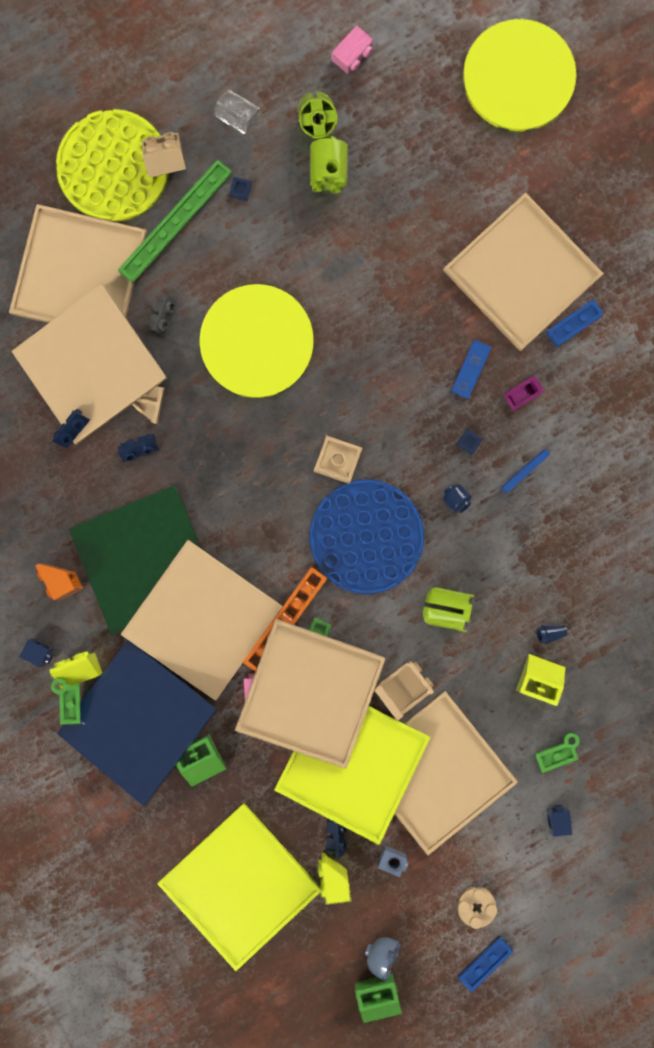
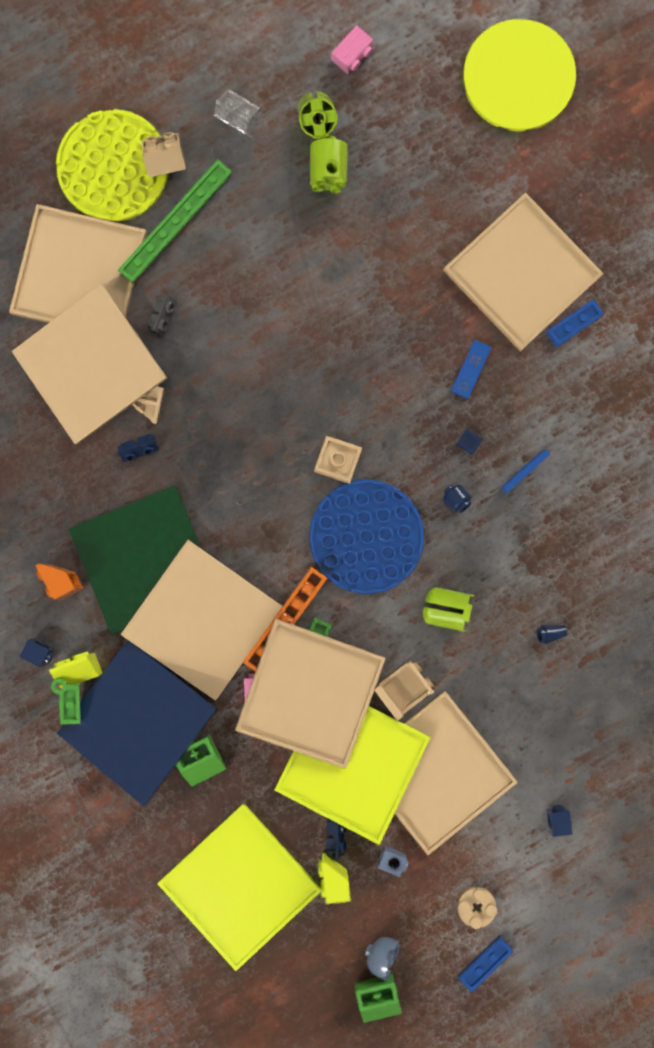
(70, 430): dark blue hinge -> none
(240, 189): dark blue tile -> none
(256, 341): neon yellow tile -> none
(524, 393): magenta slope -> none
(542, 680): neon yellow slope -> none
(558, 754): bright green hinge -> none

